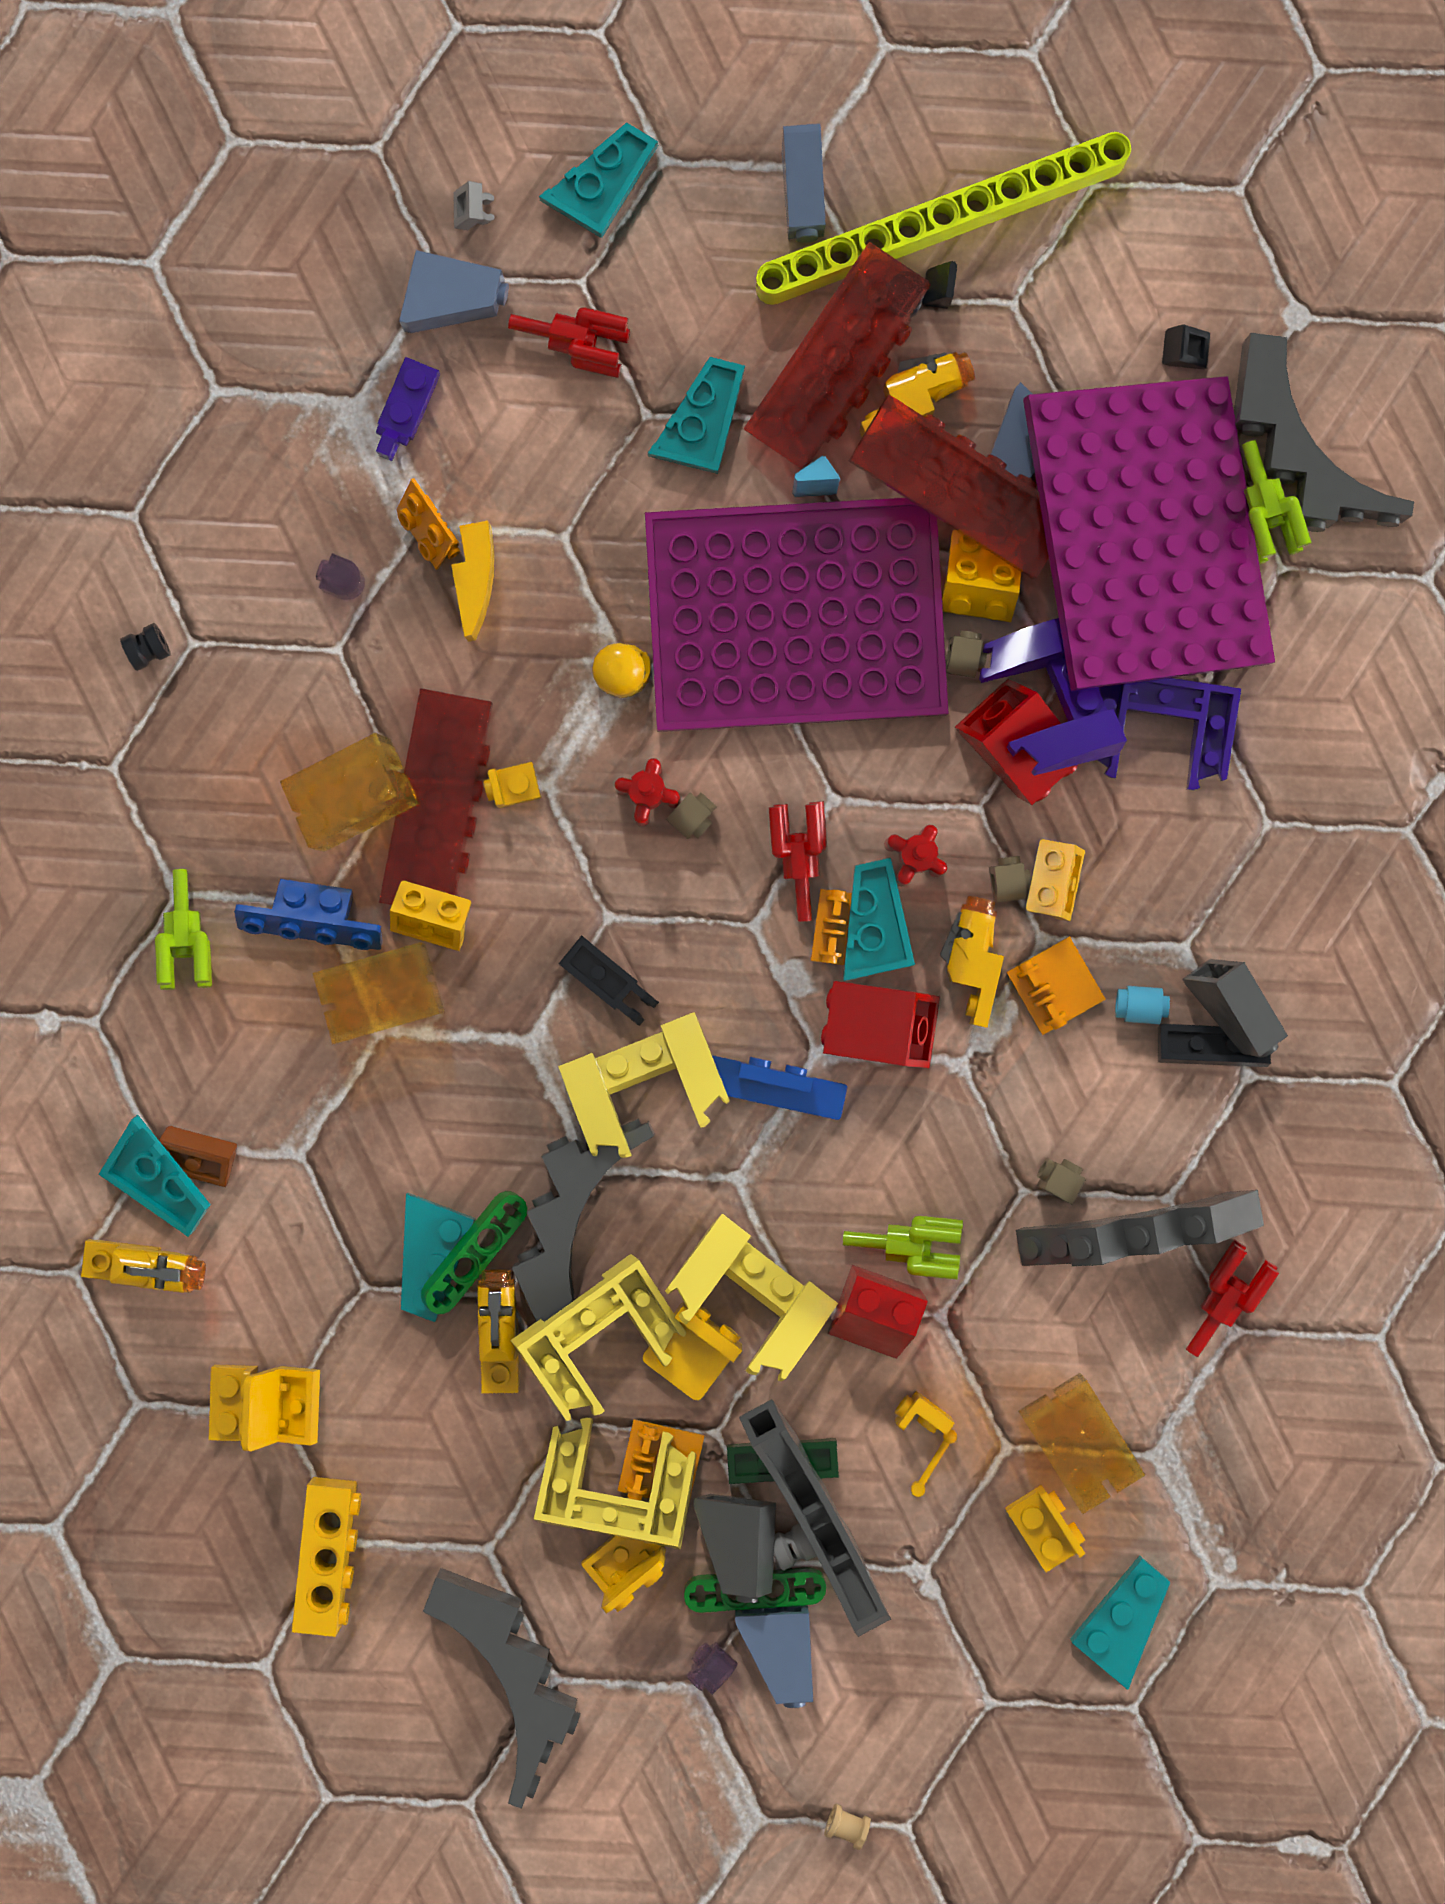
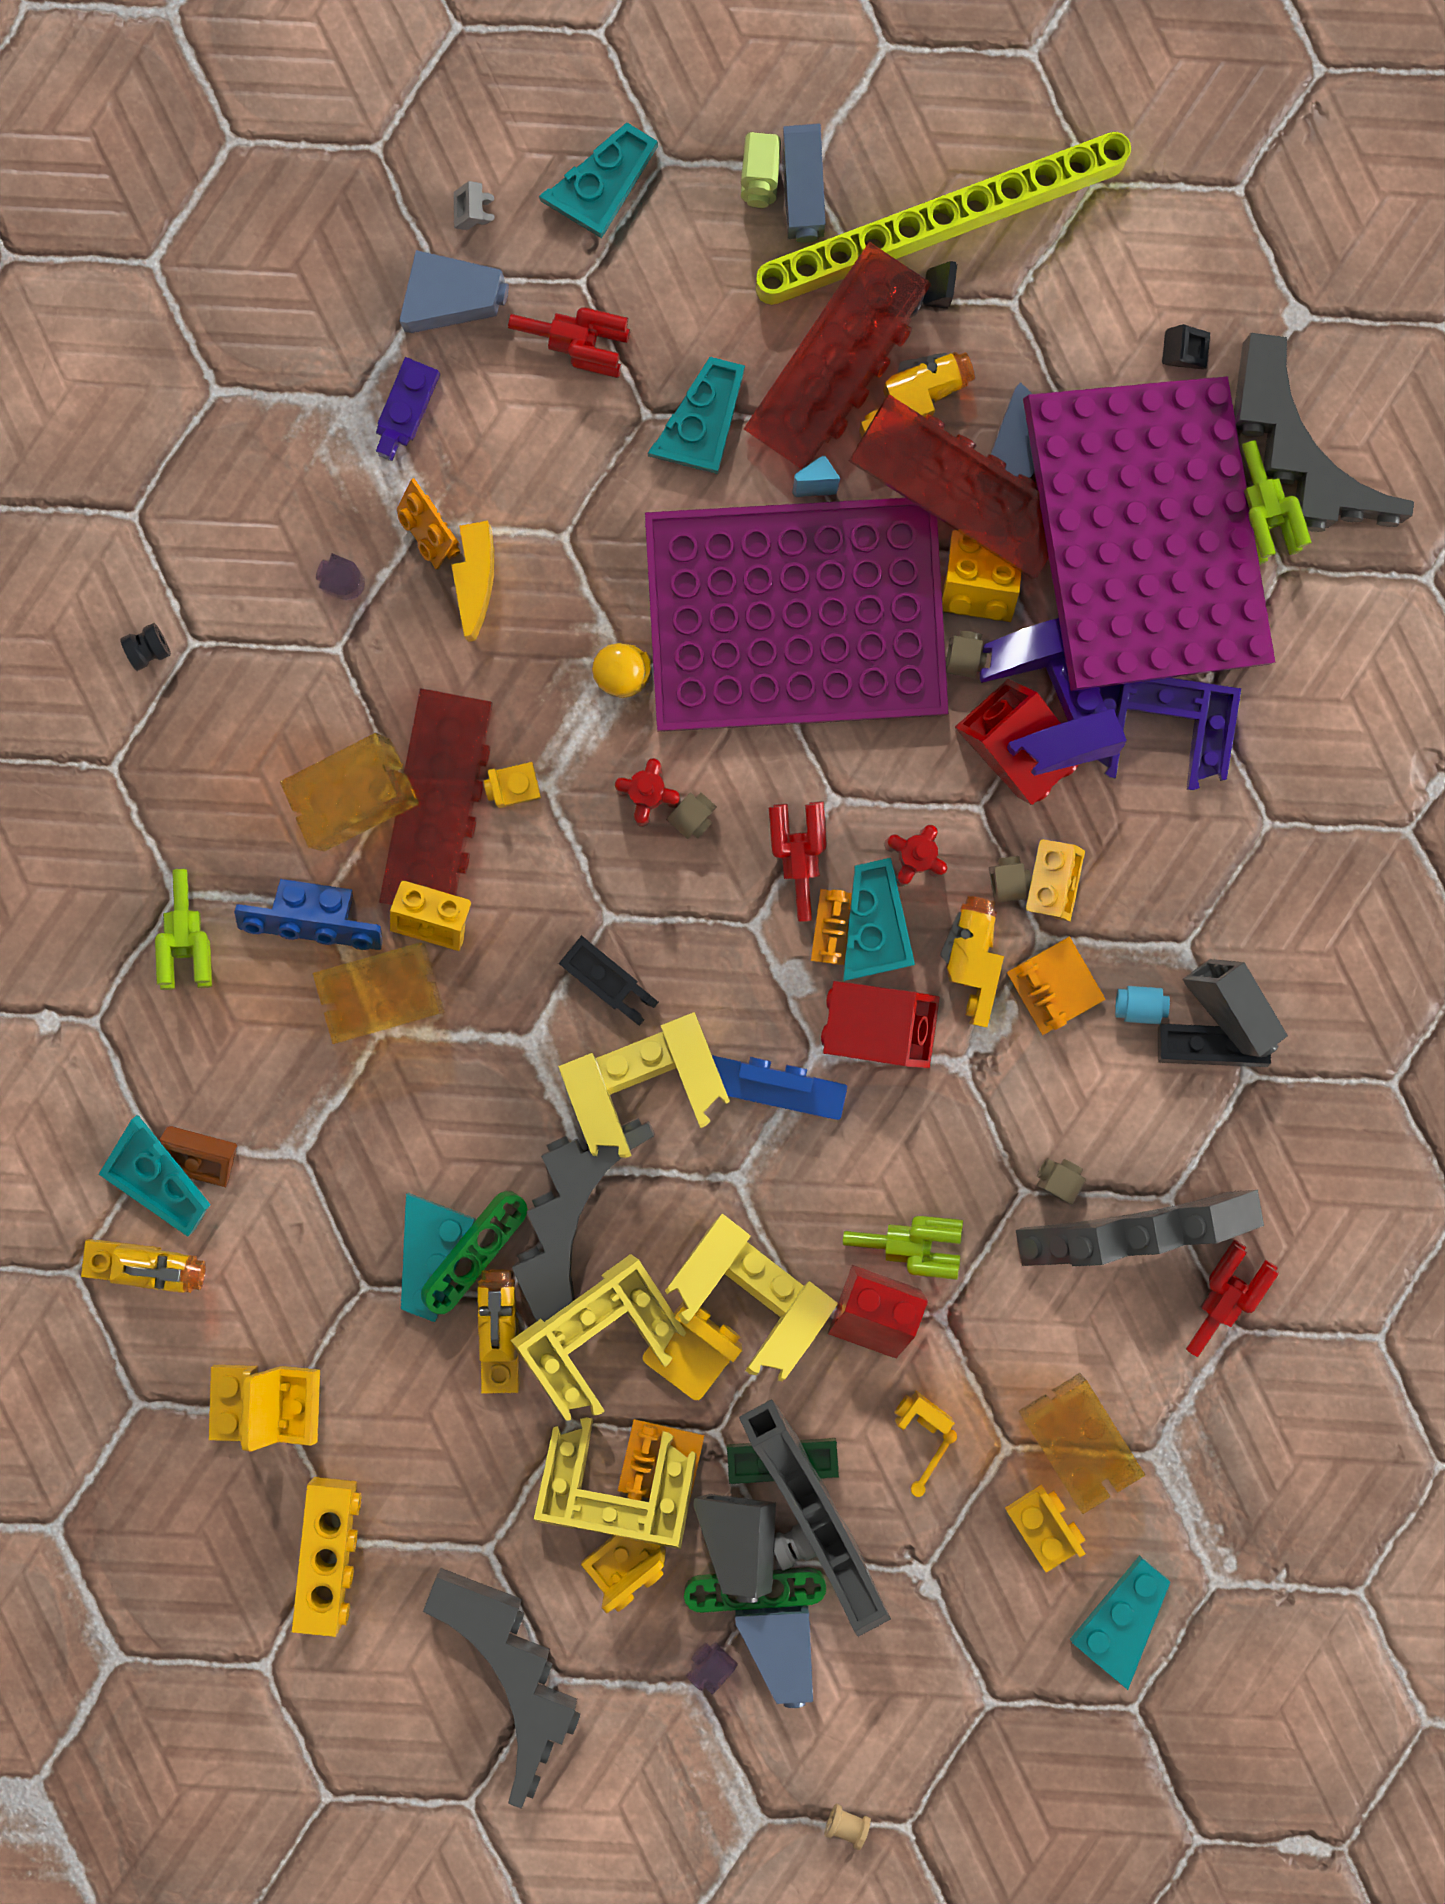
(760, 169): none -> yellowish green brick

